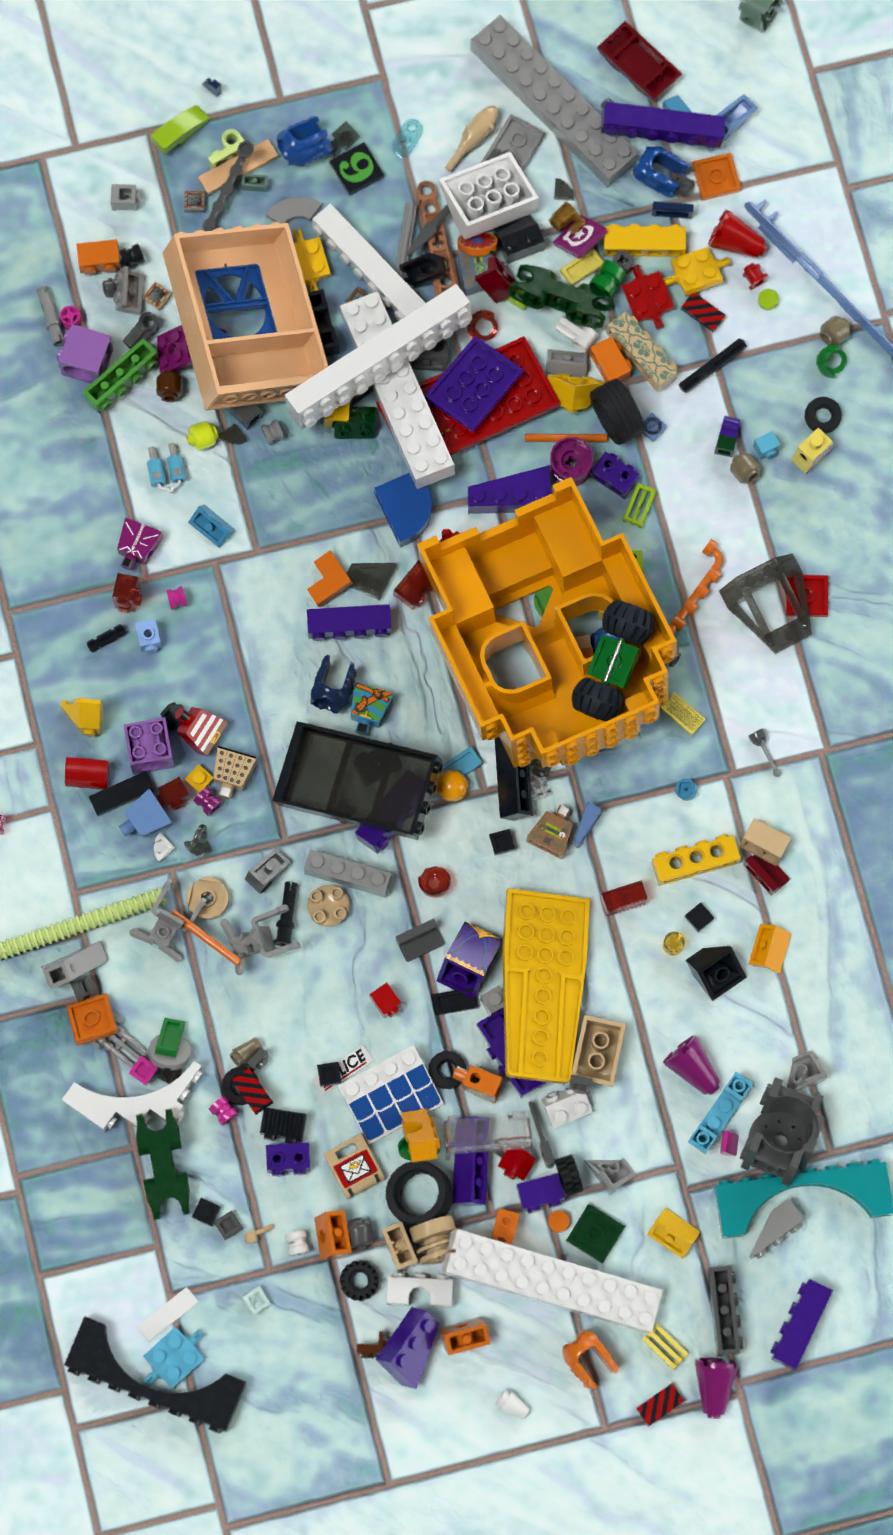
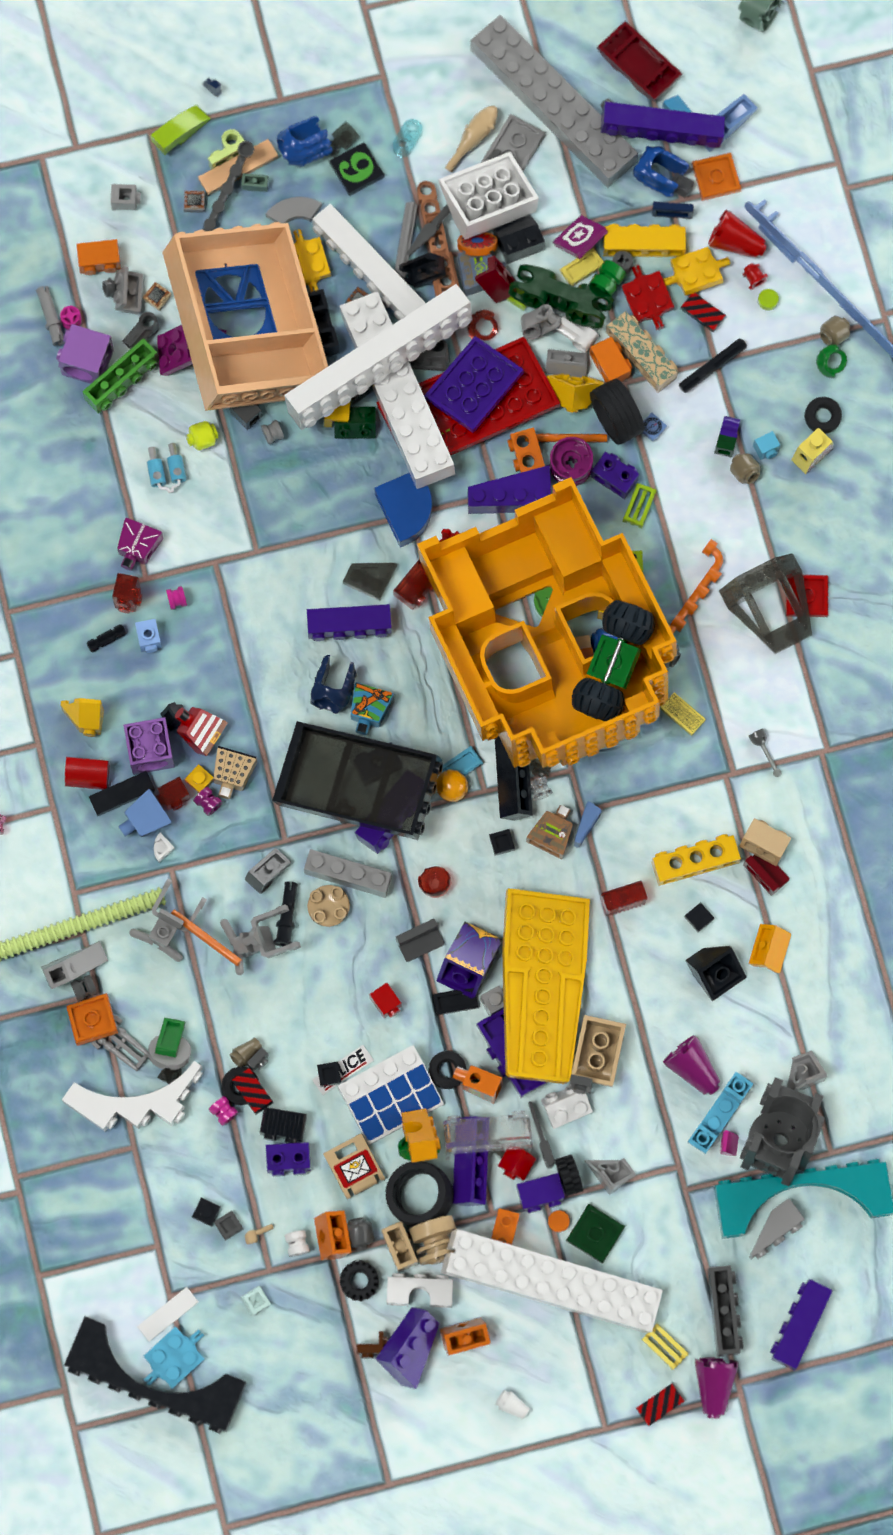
(127, 257): black wheel -> none
(143, 1070): dark pink tile -> none
(165, 1181): dark green piece -> none
(169, 386): reddish brown head -> none
(199, 845): clear smoke piece -> none
(211, 525): dark azure slope -> none
(217, 891): tan plate -> none
(233, 435): clear smoke tile -> none
(334, 579): orange tile -> none
(531, 450): none -> orange brick
(538, 322): none -> light grey piece
(563, 191): clear smoke tile -> none
(565, 216): pearl gold piece -> none
(573, 1351): orange piece -> none
(673, 948): clear yellow wheel -> none
(673, 1233): yellow panel -> none
(686, 789): dark azure tile -> none

